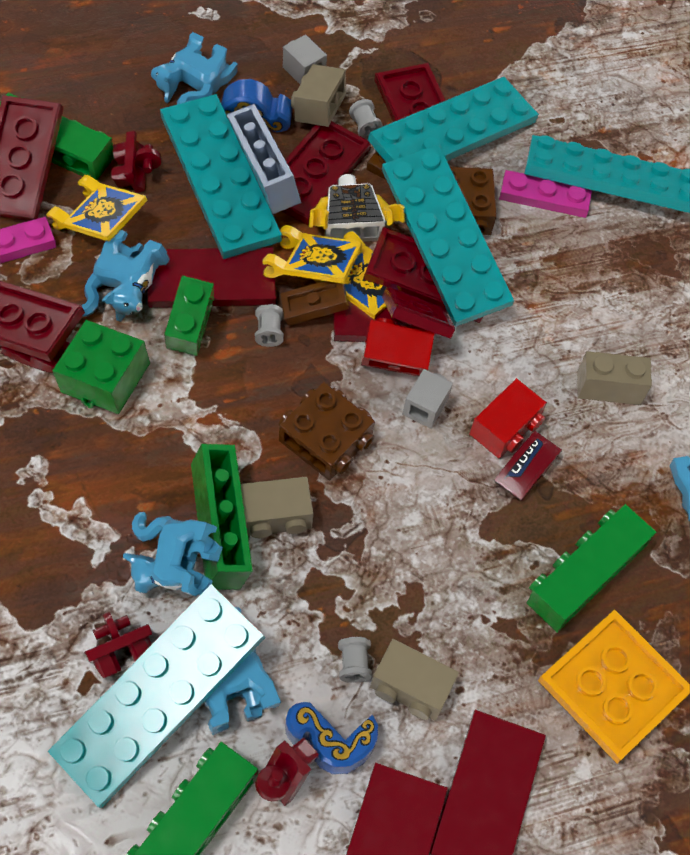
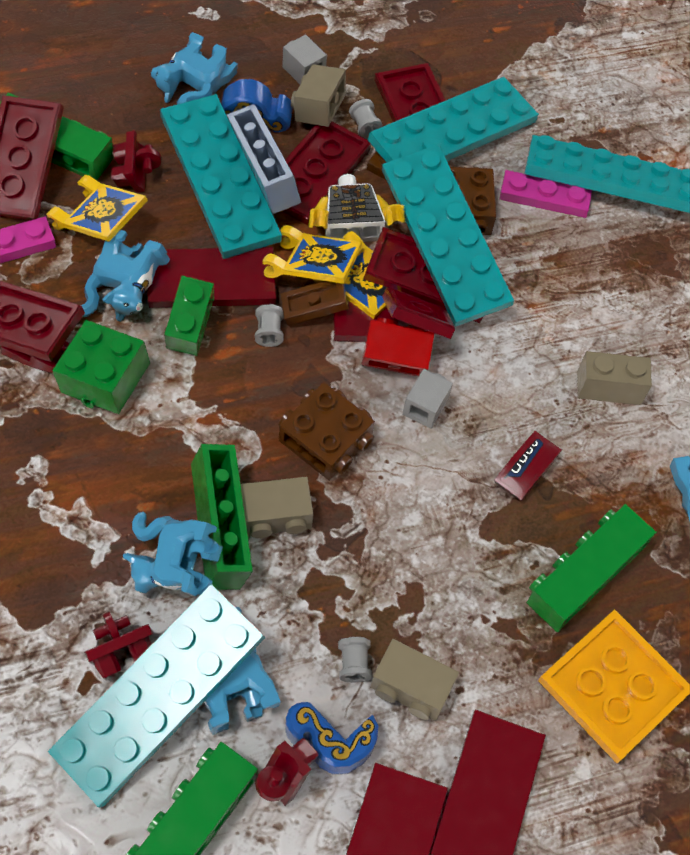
(508, 418): red brick -> none

